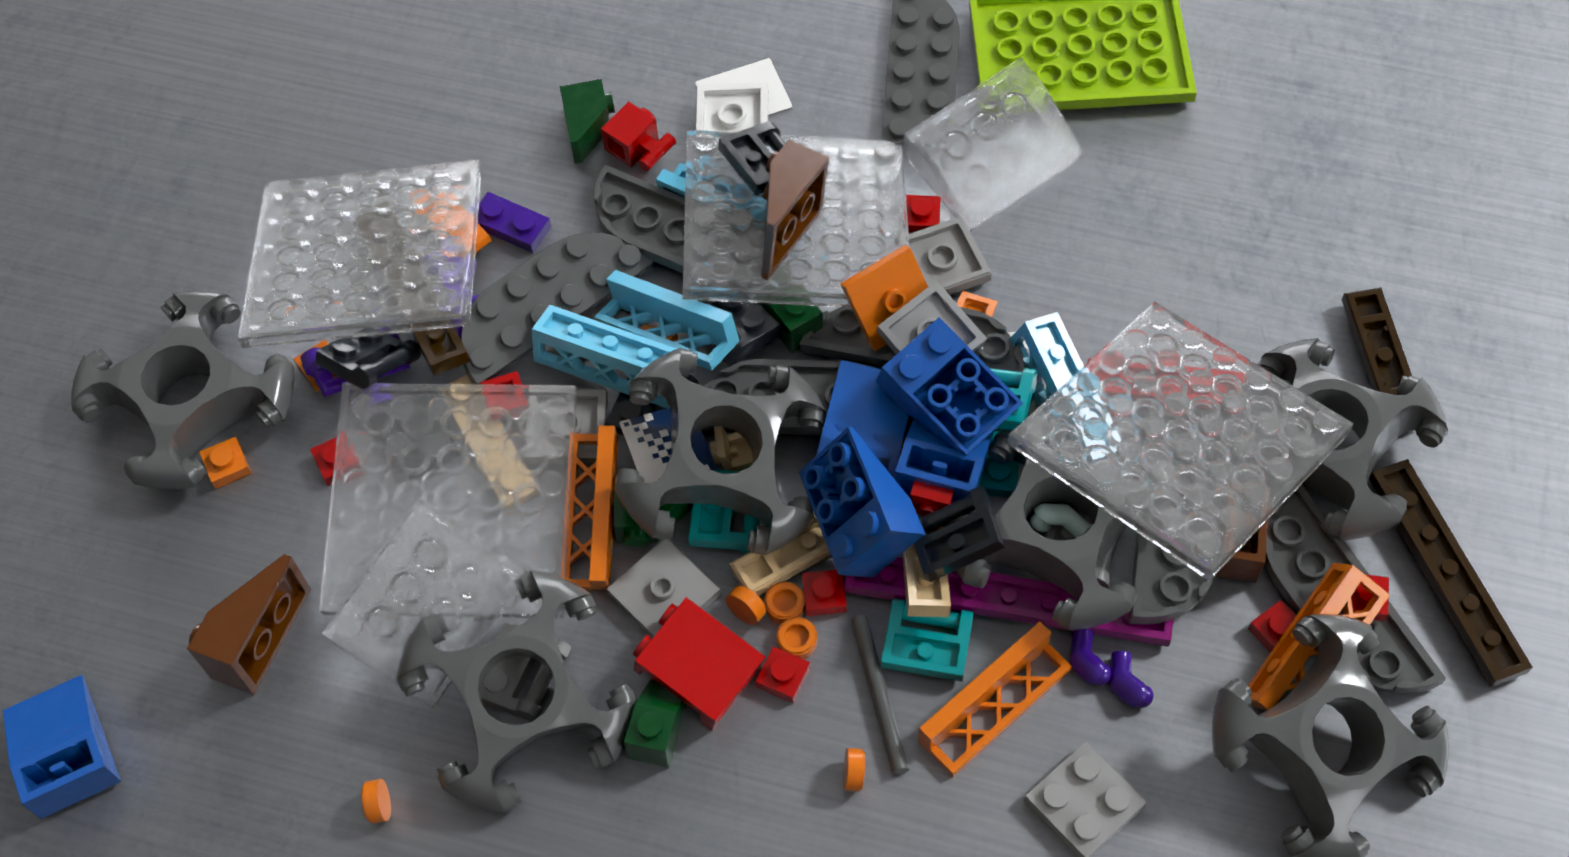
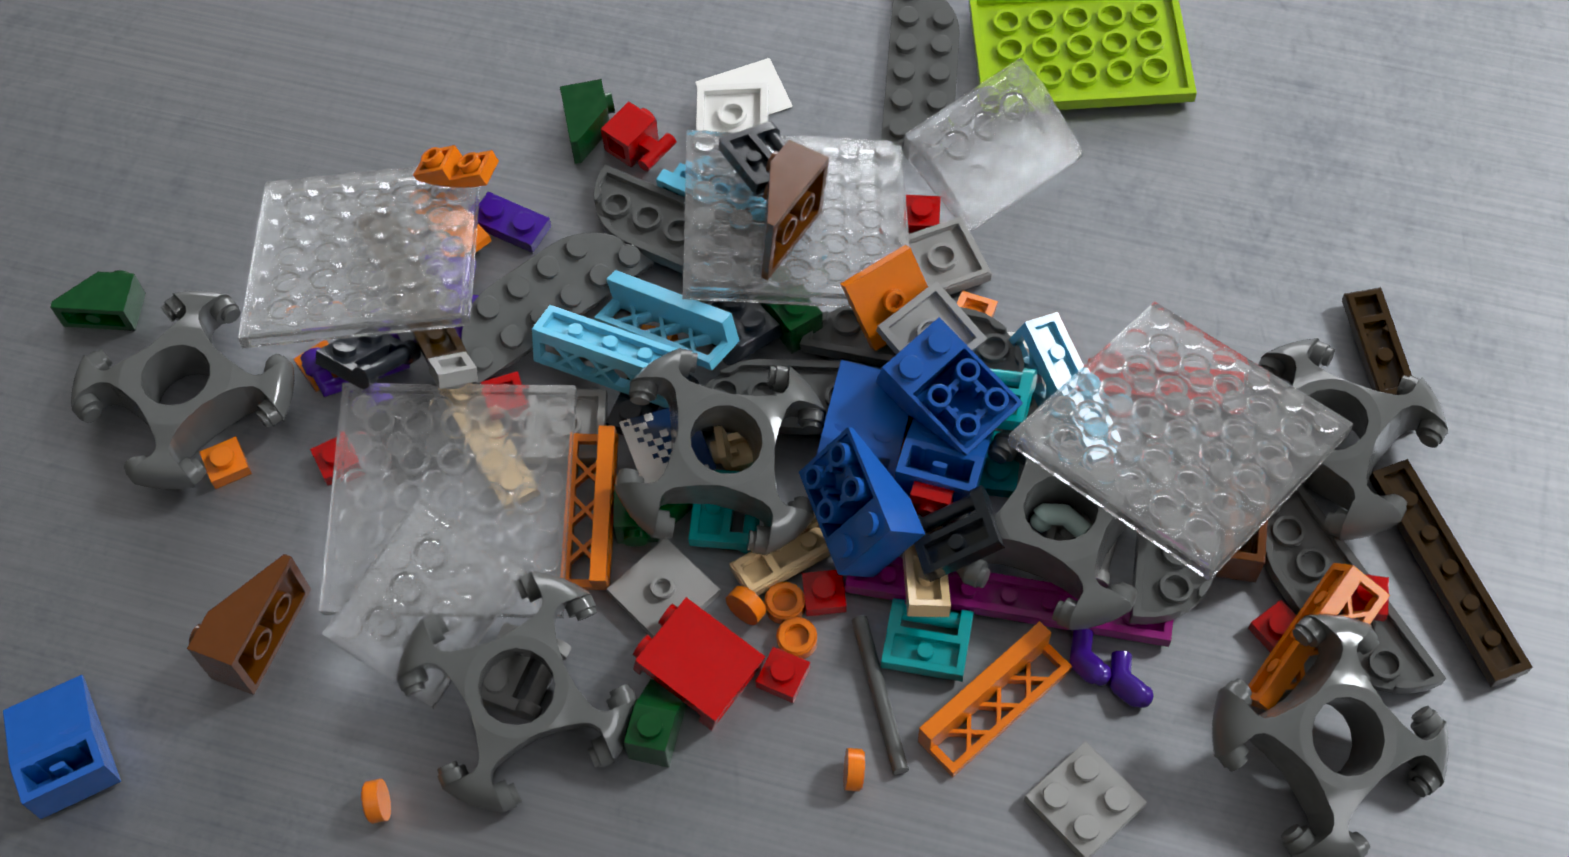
(102, 302): none -> dark green slope
(450, 169): none -> orange slope
(453, 370): none -> light grey plate

